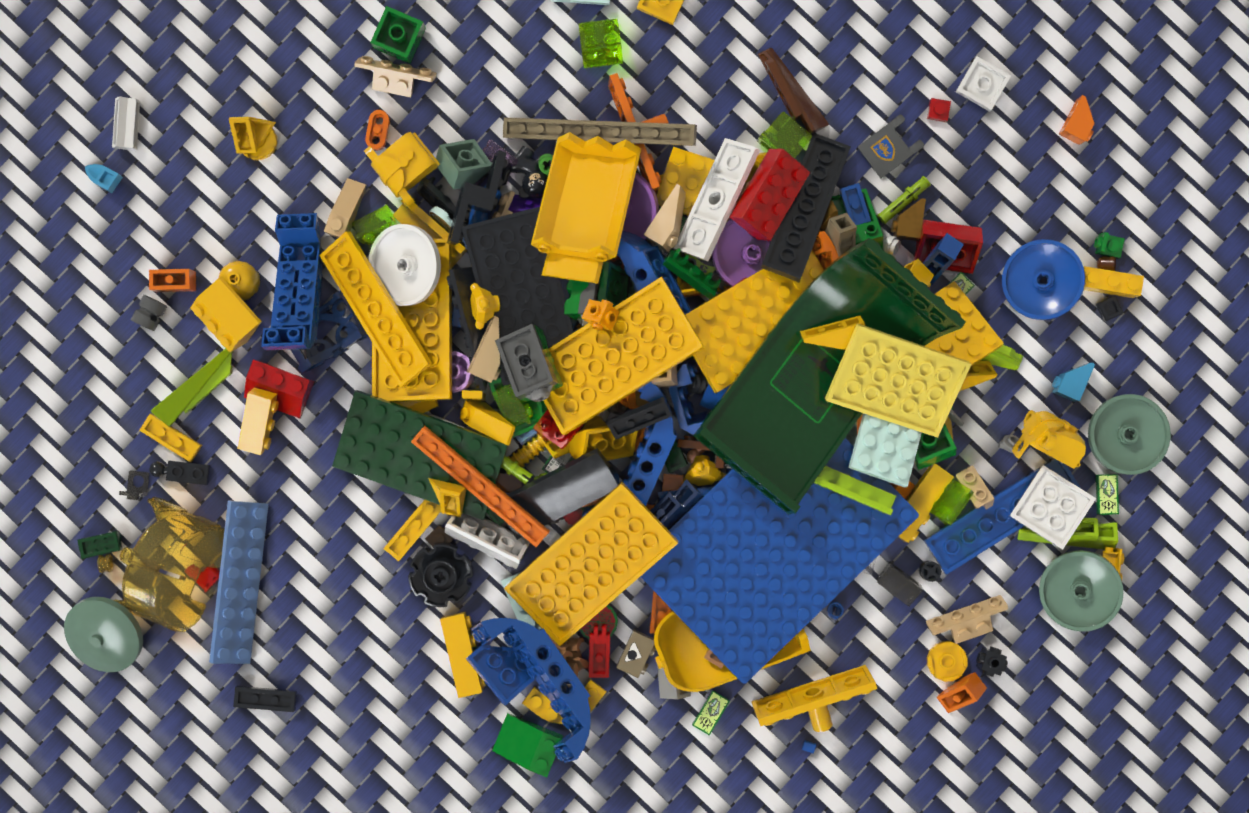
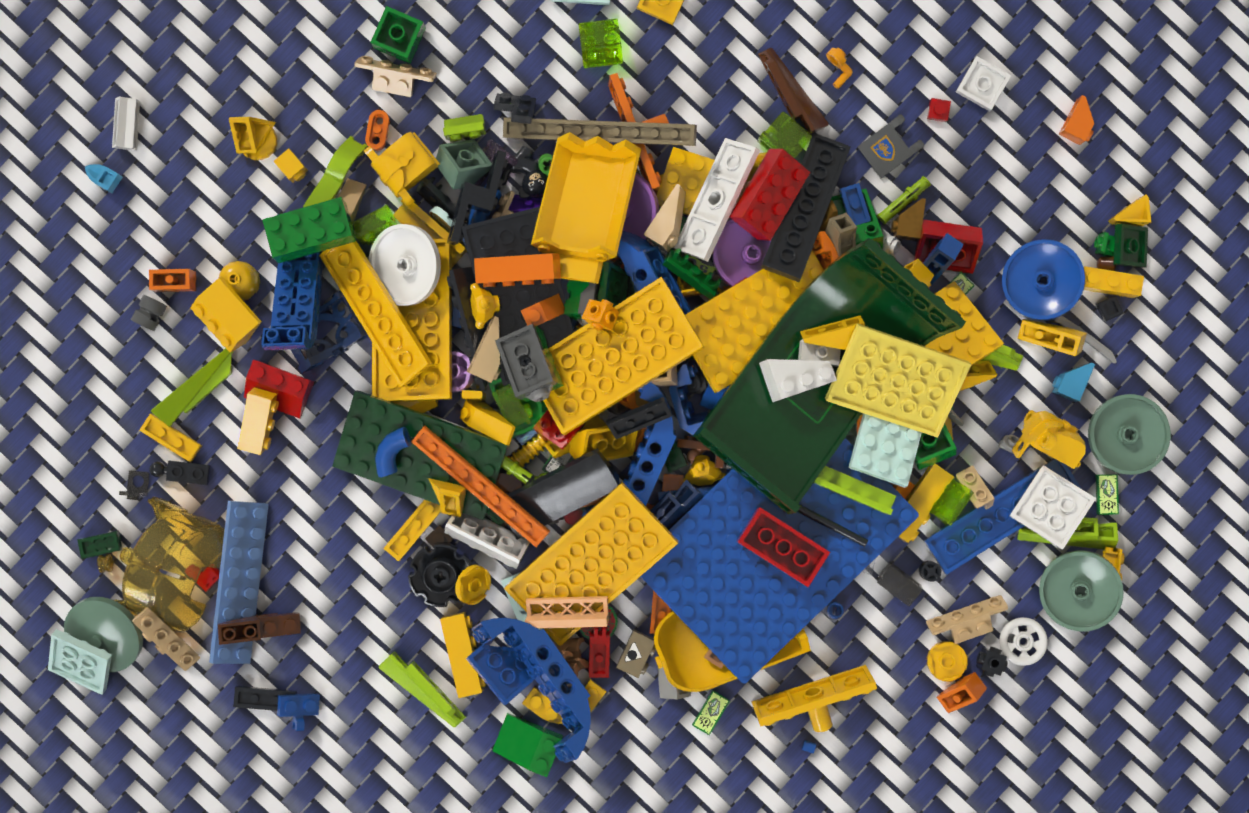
(79, 661): none -> light aqua plate
(165, 639): none -> tan bracket
(258, 627): none -> reddish brown slope
(291, 166): none -> yellow brick
(298, 706): none -> blue plate
(309, 230): none -> green brick
(336, 172): none -> lime piece
(388, 450): none -> blue cylinder
(422, 687): none -> lime wedge
(463, 127): none -> lime bracket
(473, 584): none -> yellow tile
(517, 268): none -> orange brick
(520, 106): none -> black plate
(543, 310): none -> orange slope
(570, 619): none -> light nougat fence
(783, 546): none -> red brick
(793, 377): none -> white wedge
(817, 352): none -> white plate
(832, 525): none -> black bar
(838, 59): none -> light orange plate
(1032, 627): none -> white plate
(1052, 336): none -> yellow slope
(1089, 339): none -> light grey sword
(1130, 245): none -> dark green plate
(1134, 214): none -> yellow slope

